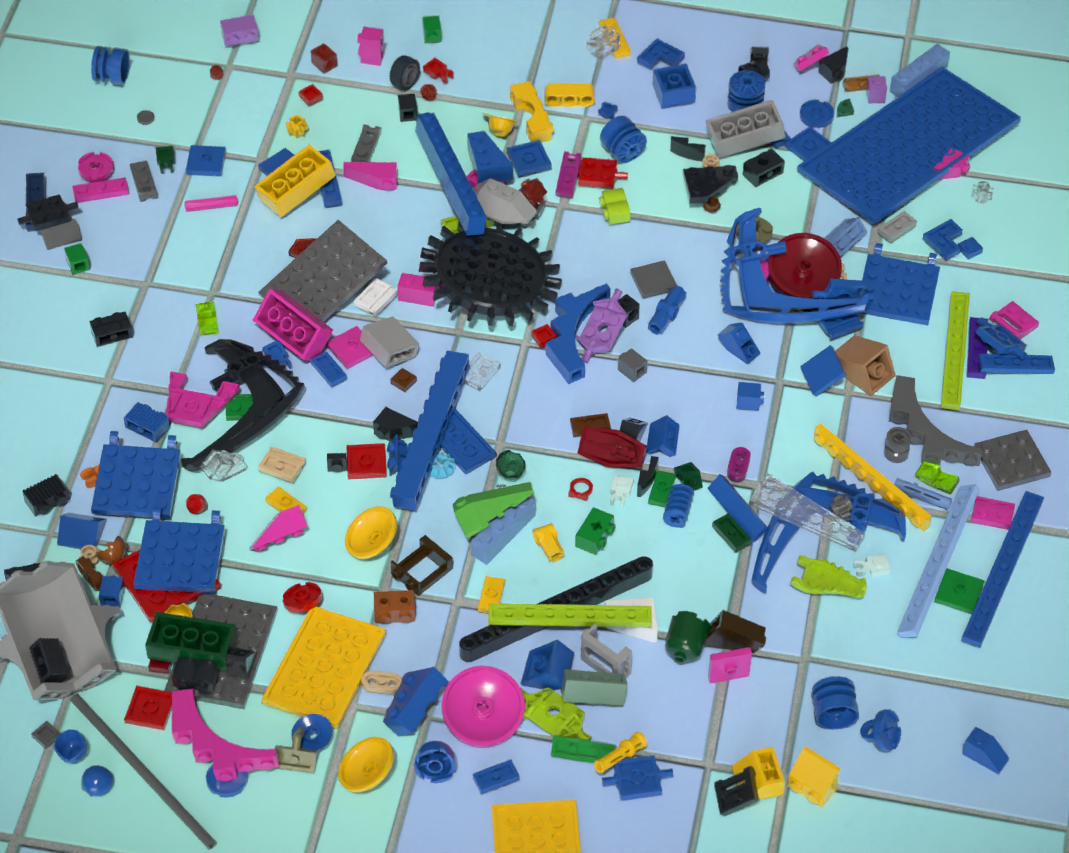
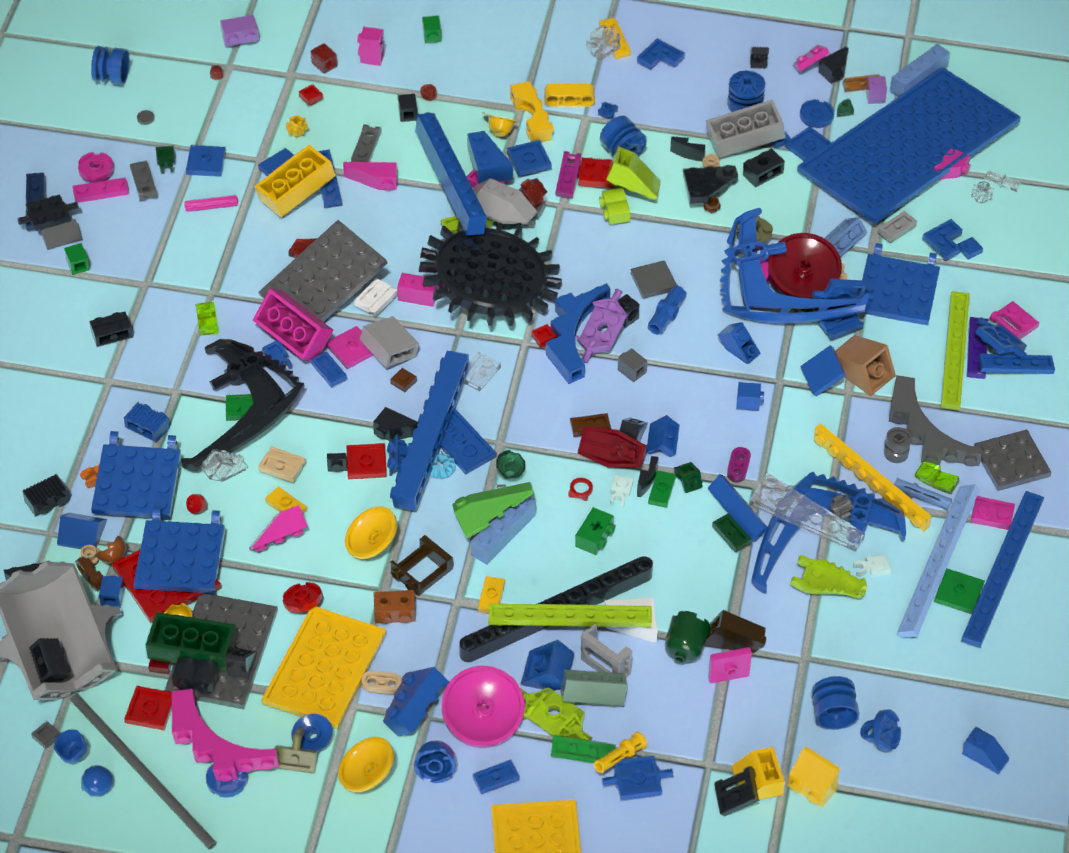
(195, 407): dark pink wing -> none
(404, 72): black wheel -> none
(436, 69): red plate -> none
(547, 538): yellow piece -> none
(633, 174): none -> lime slope
(674, 85): blue brick -> none
(678, 505): blue piece -> none
(759, 66): black wheel -> none
(1003, 181): none -> clear axle

